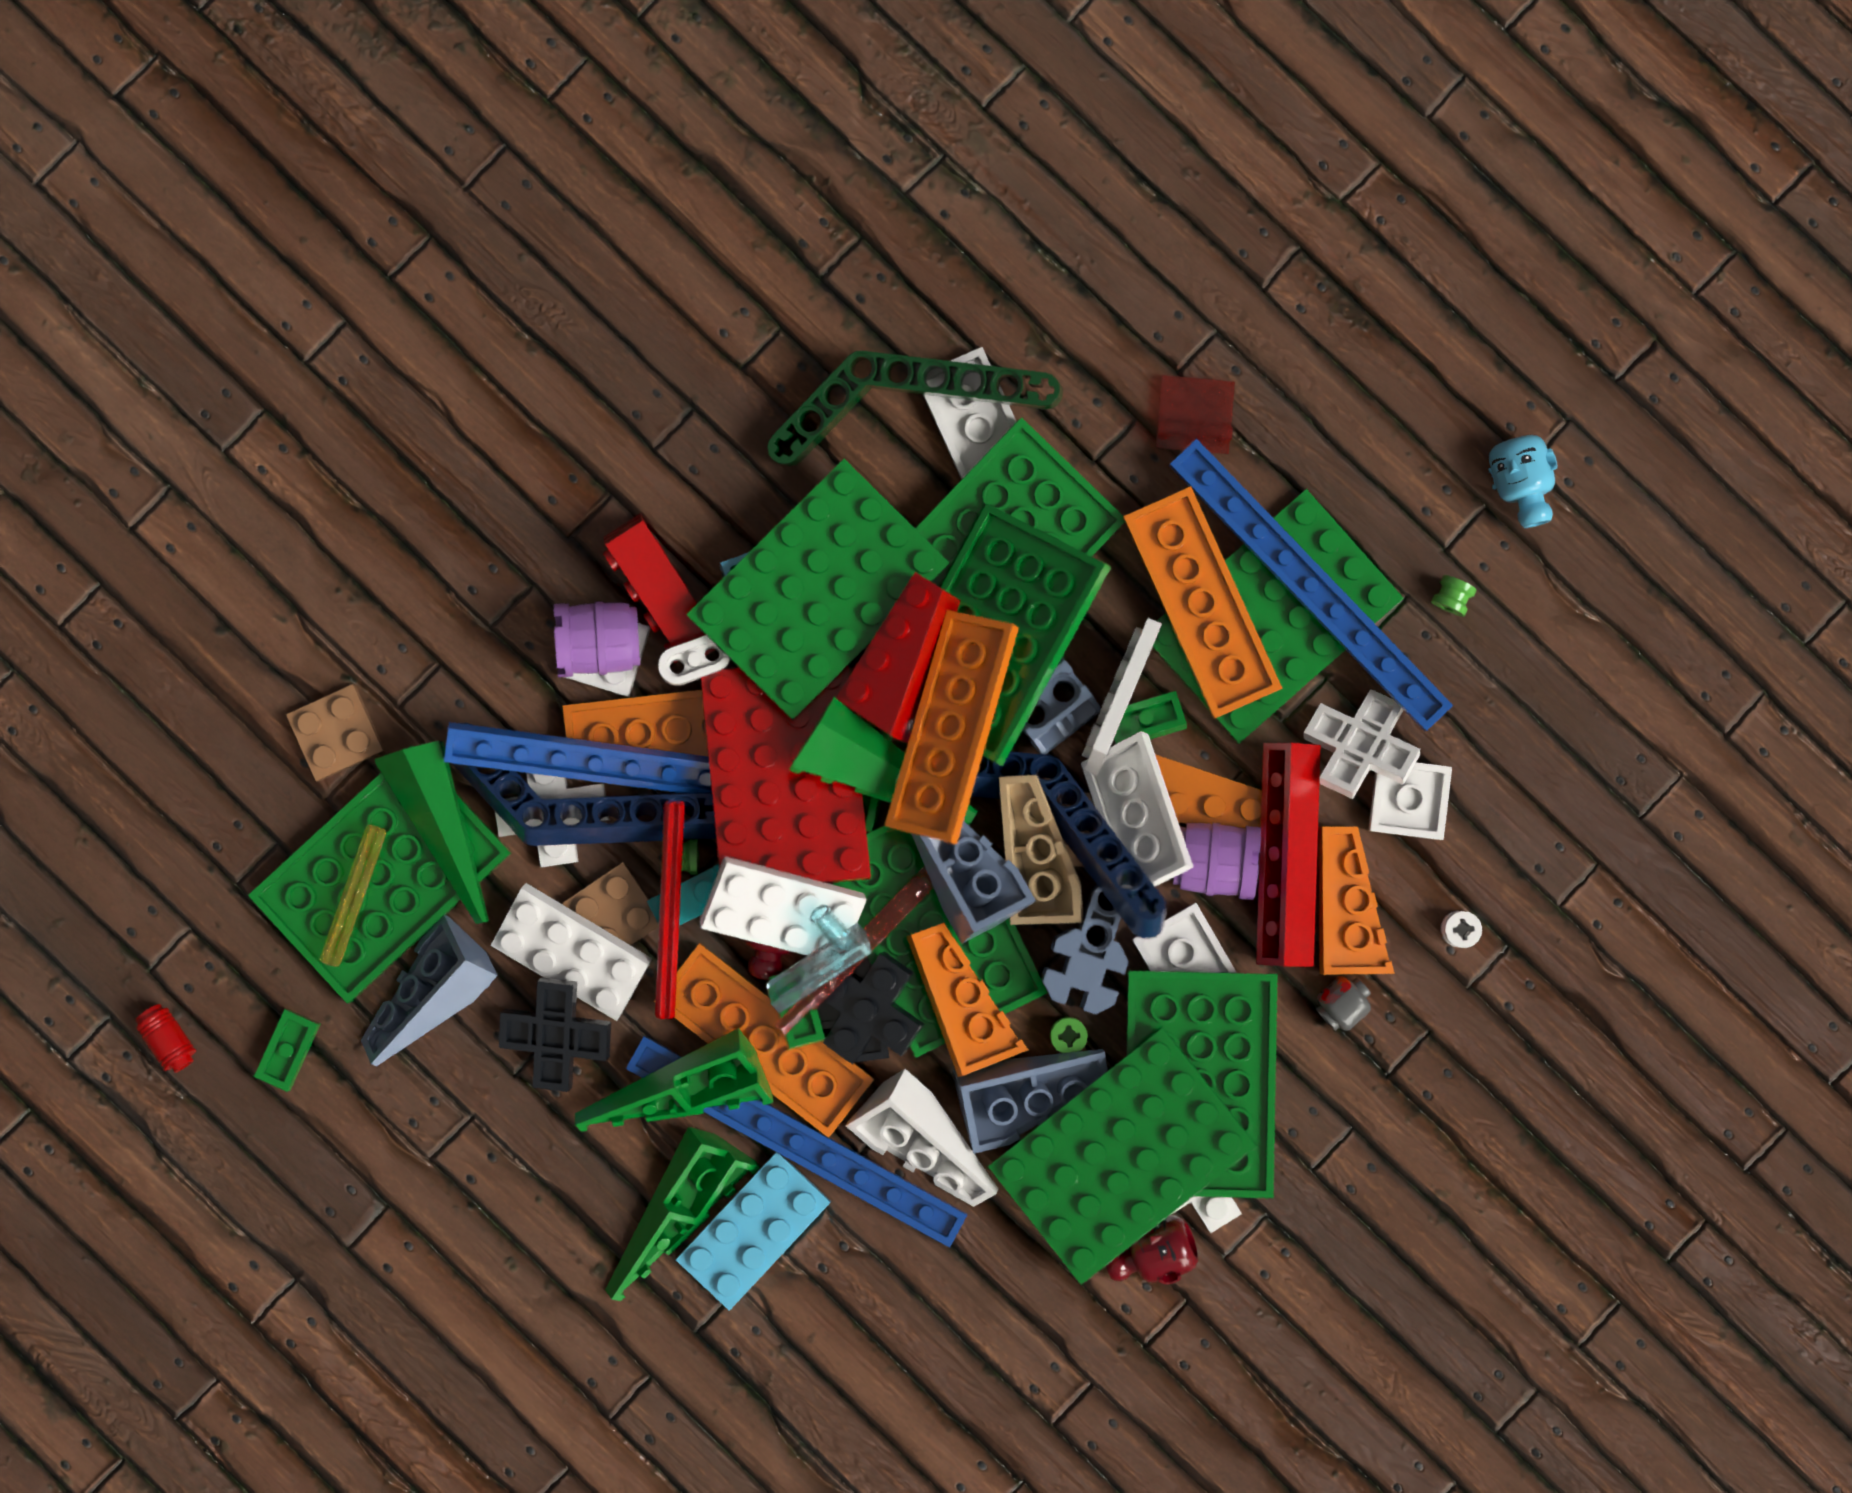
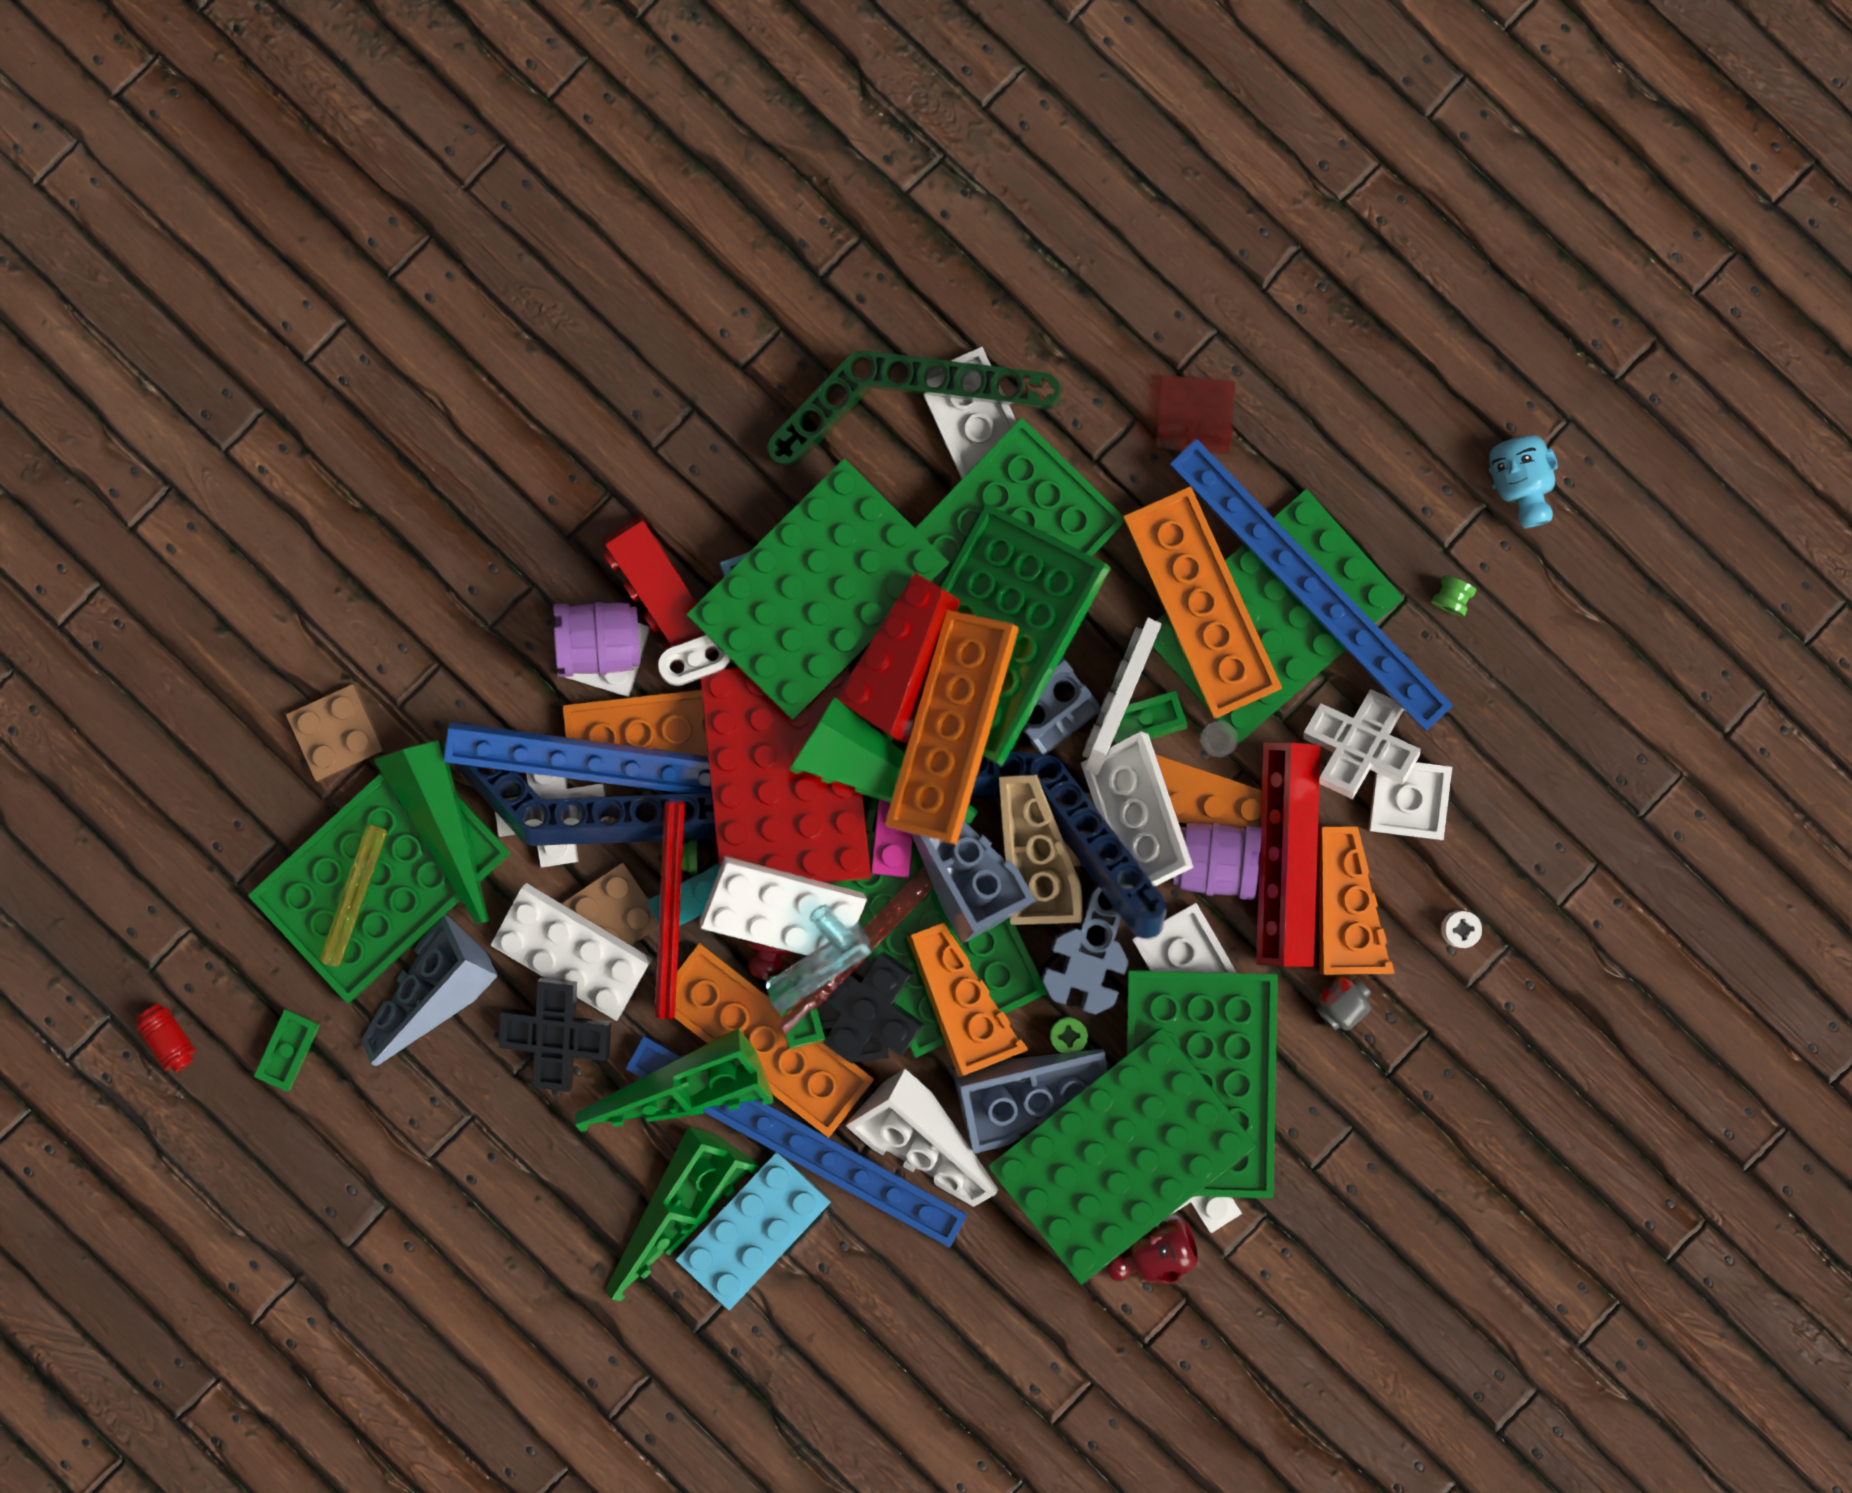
(890, 846): none -> dark pink plate
(1219, 738): none -> clear plate

